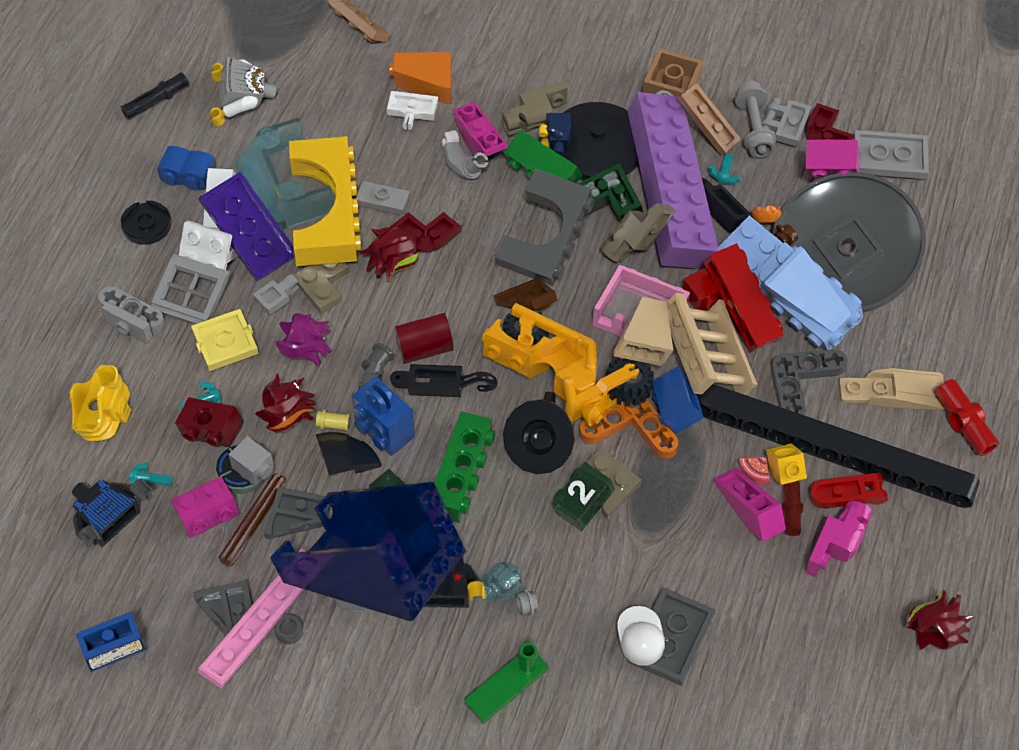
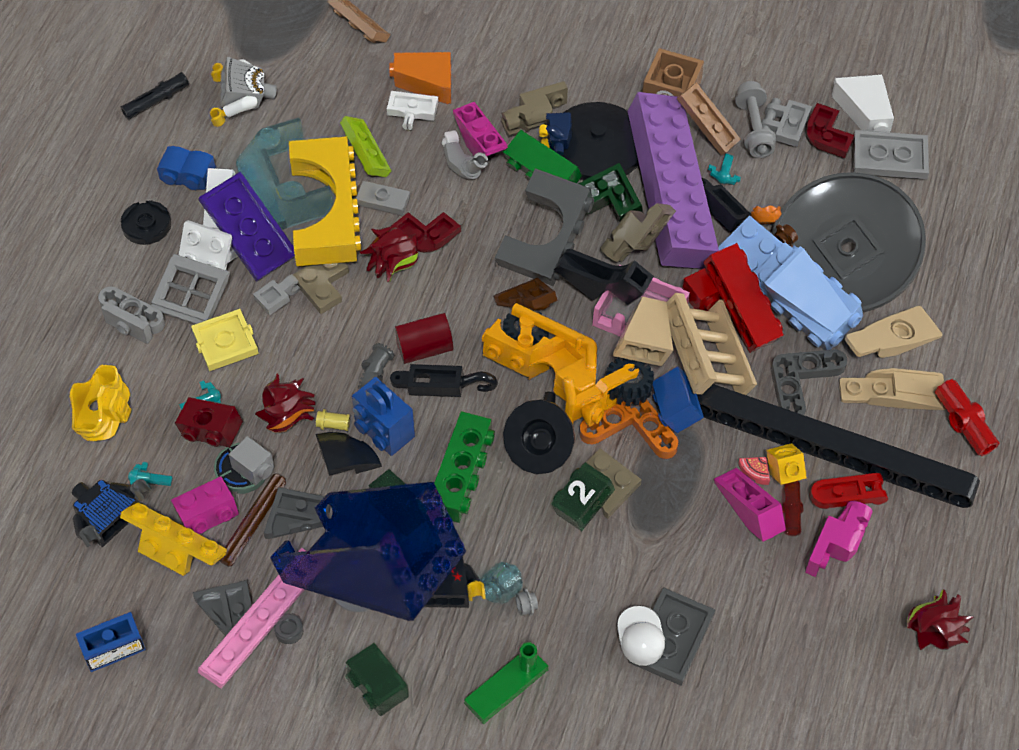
(169, 541): none -> yellow bracket
(303, 338): magenta hair -> none
(365, 146): none -> lime plate
(376, 680): none -> clear green brick
(596, 277): none -> black arch
(832, 157): dark pink brick -> none
(865, 101): none -> white slope
(895, 334): none -> tan piece

